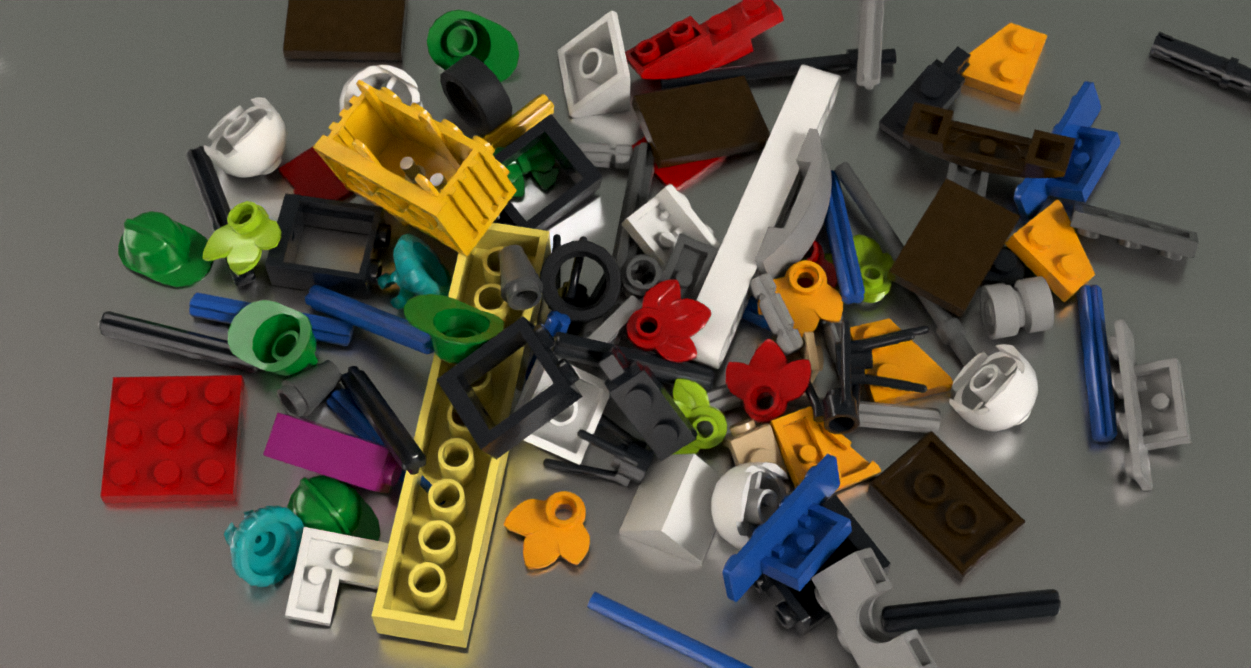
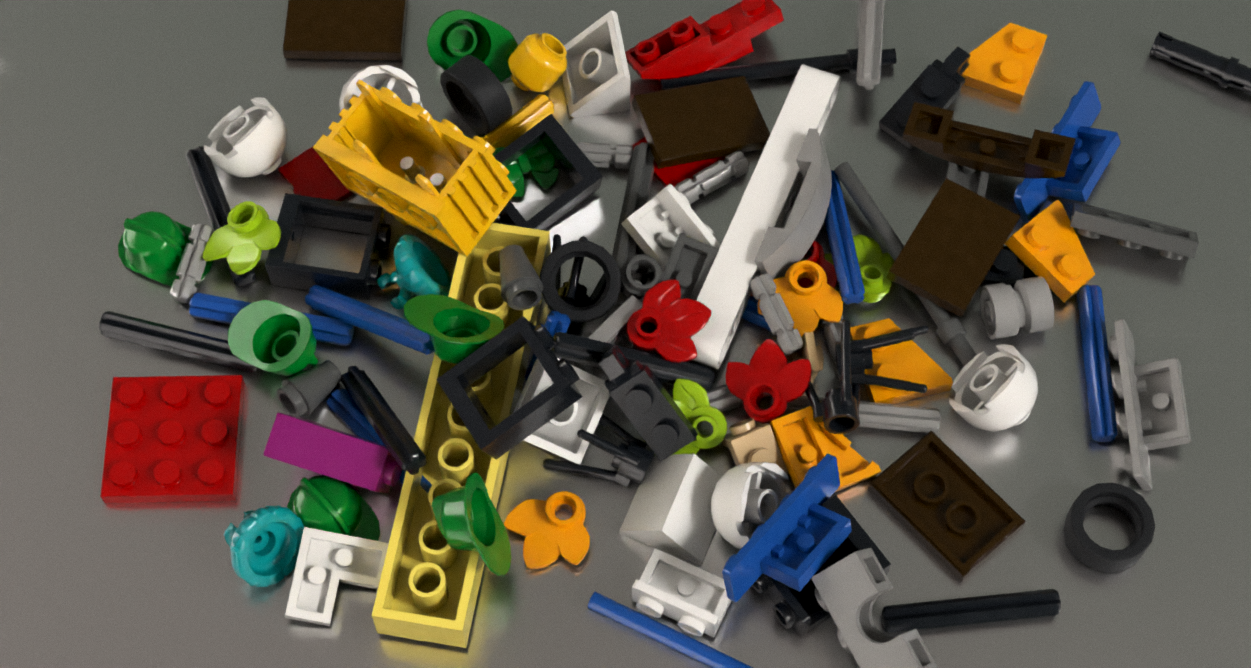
(191, 264): none -> light grey axle
(473, 524): none -> green piece
(537, 62): none -> yellow head
(681, 593): none -> white bracket
(713, 176): none -> light grey axle
(1126, 501): none -> black tyre

